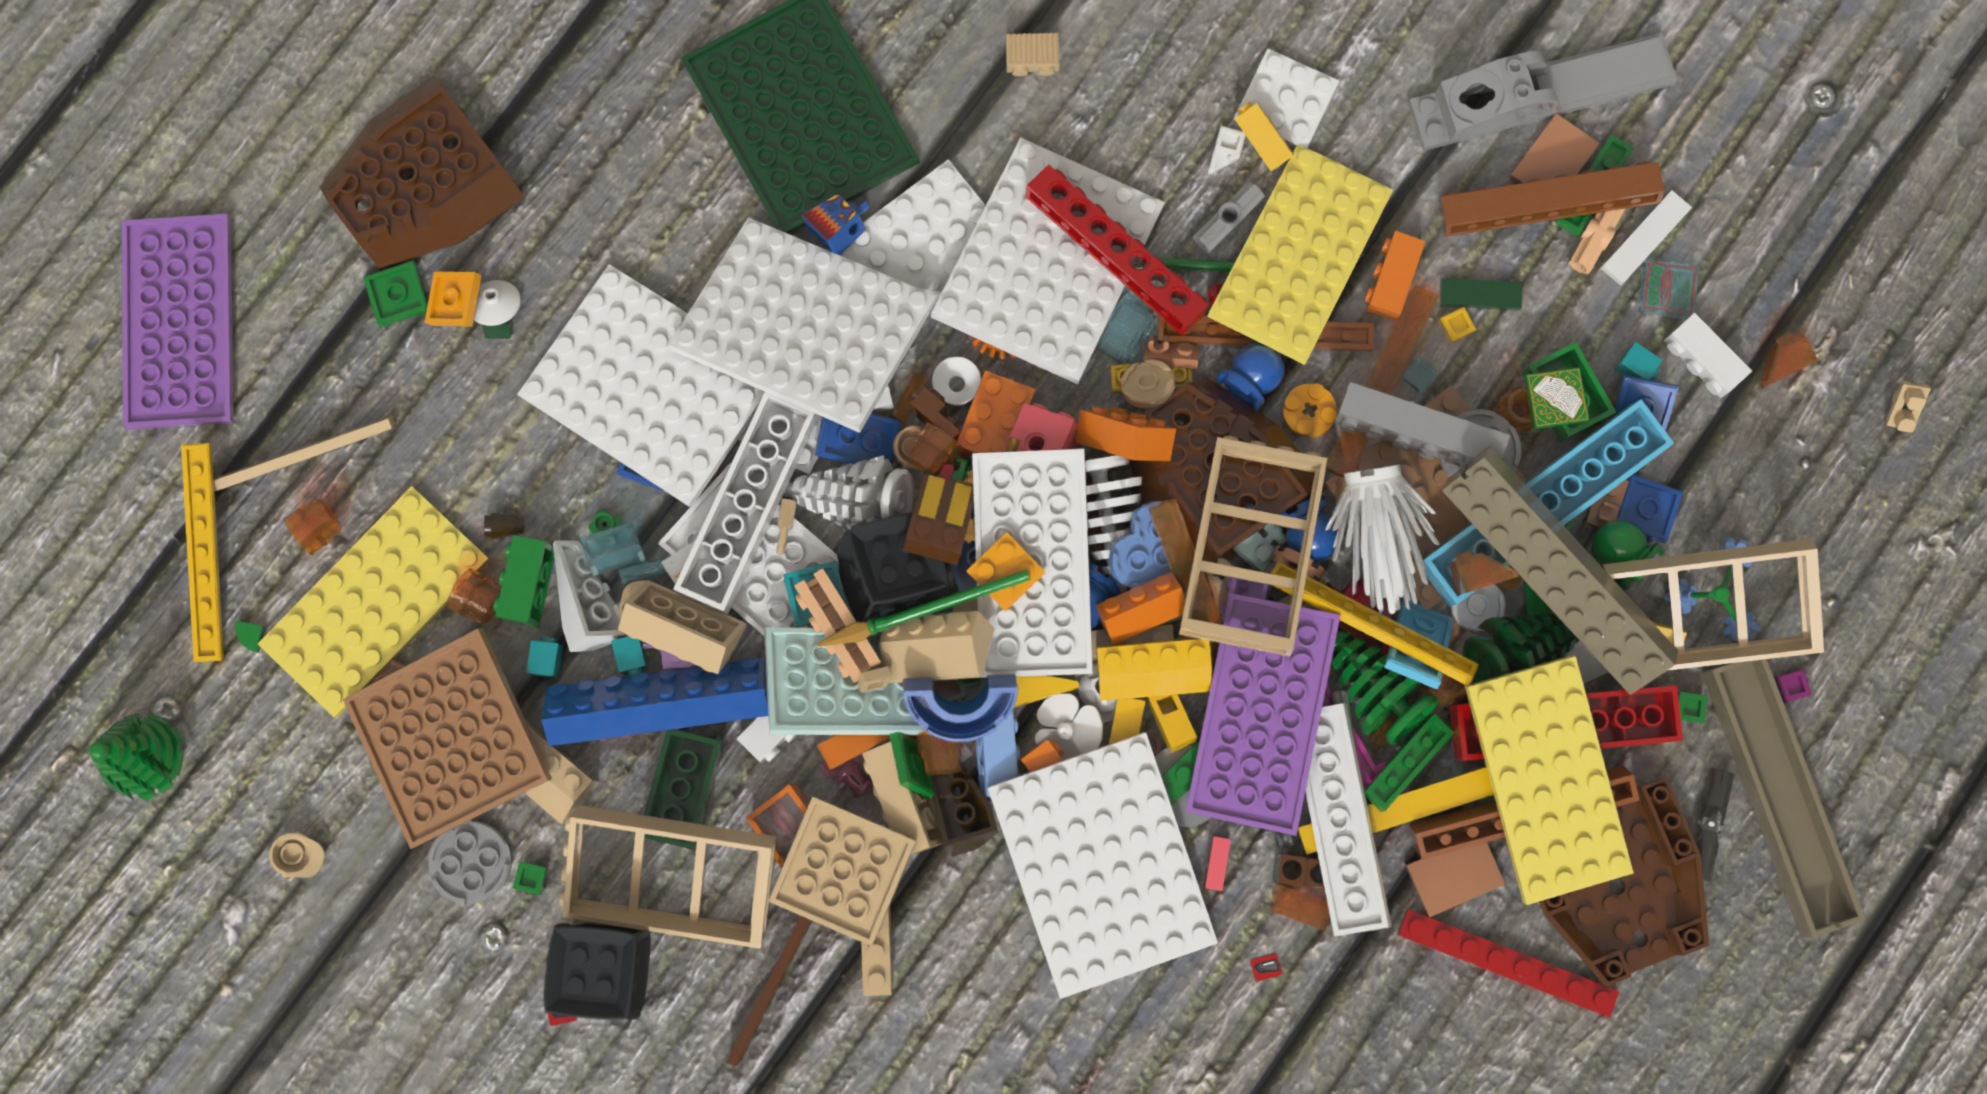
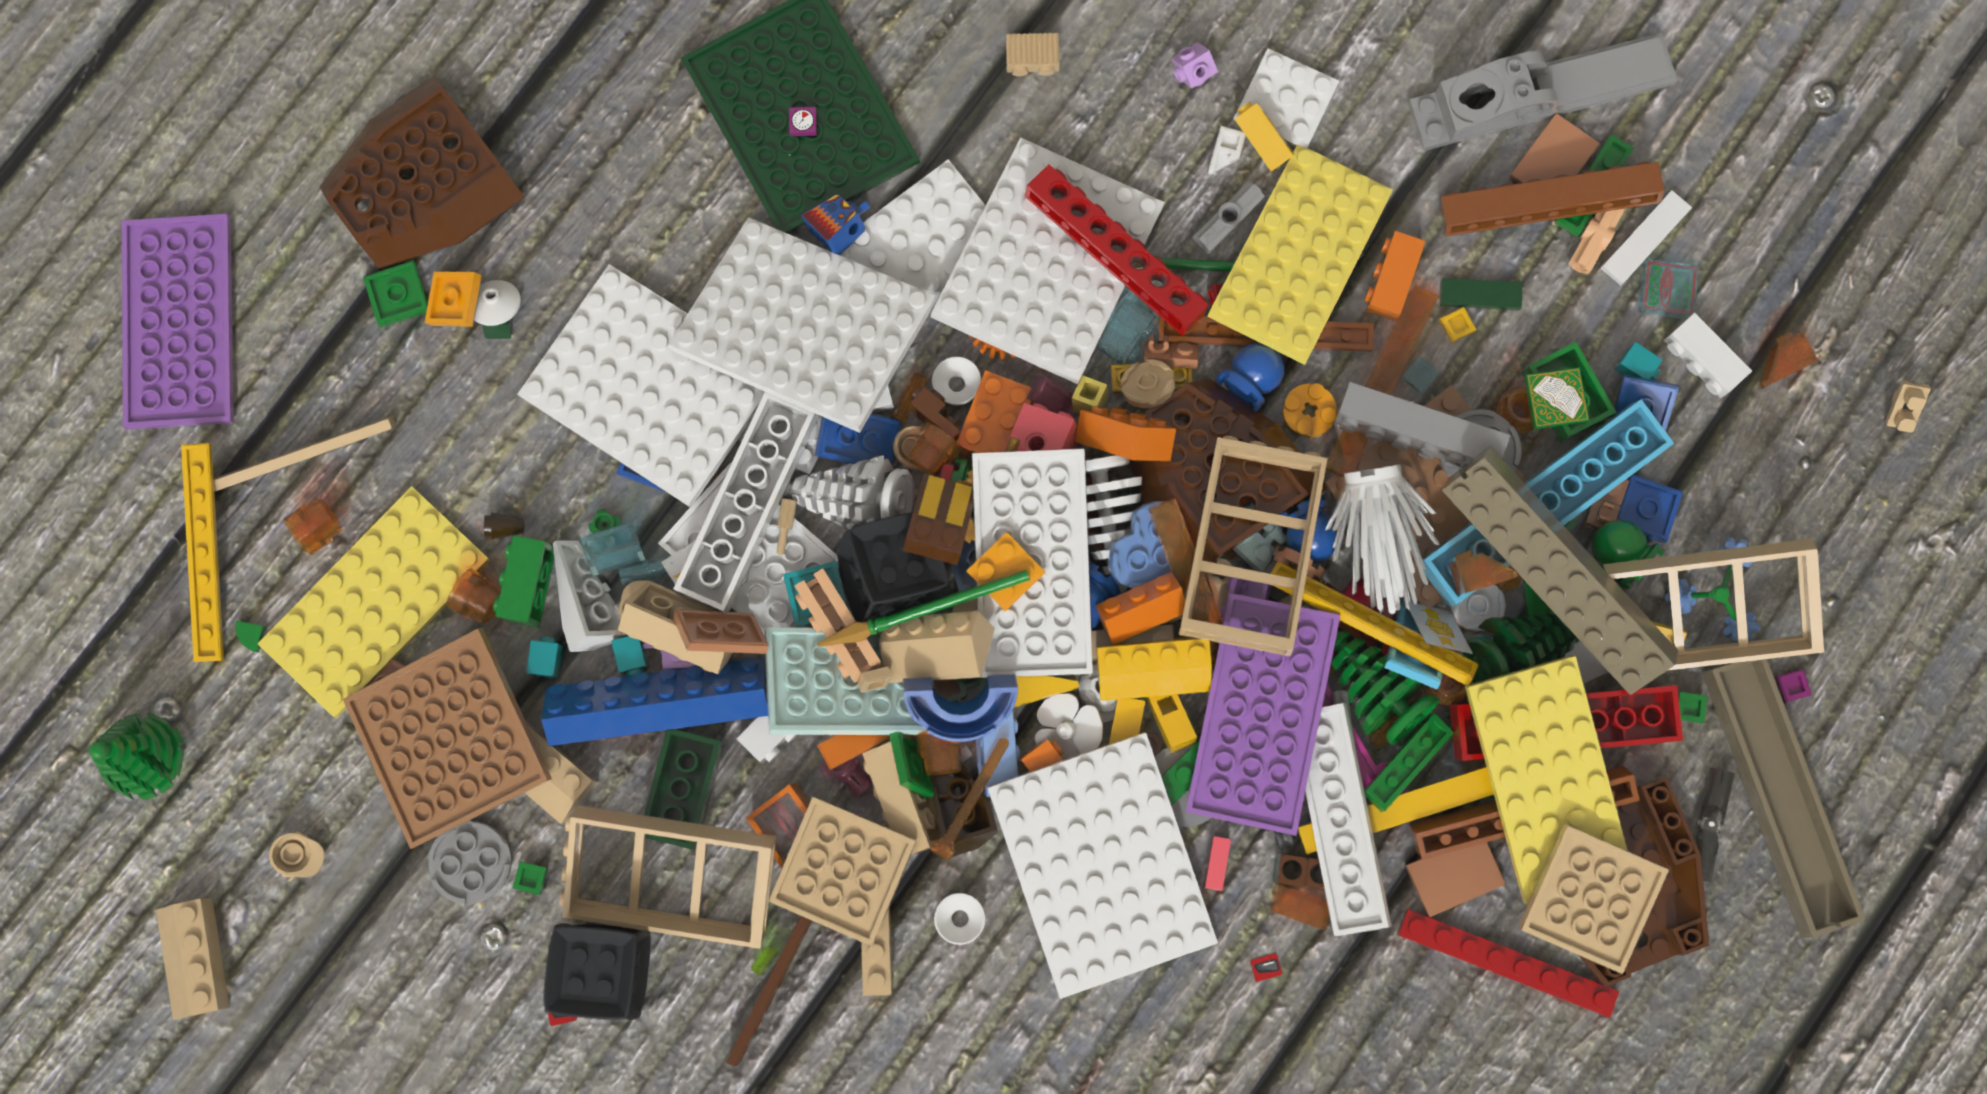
(192, 958): none -> tan slope
(720, 631): none -> nougat tile
(764, 960): none -> clear neon green tile
(803, 121): none -> tile
(944, 923): none -> white piece
(945, 845): none -> clear orange piece
(1050, 395): none -> clear pink tile
(1089, 394): none -> light yellow brick
(1194, 65): none -> lavender brick
(1438, 627): none -> white sticker
(1593, 898): none -> tan plate

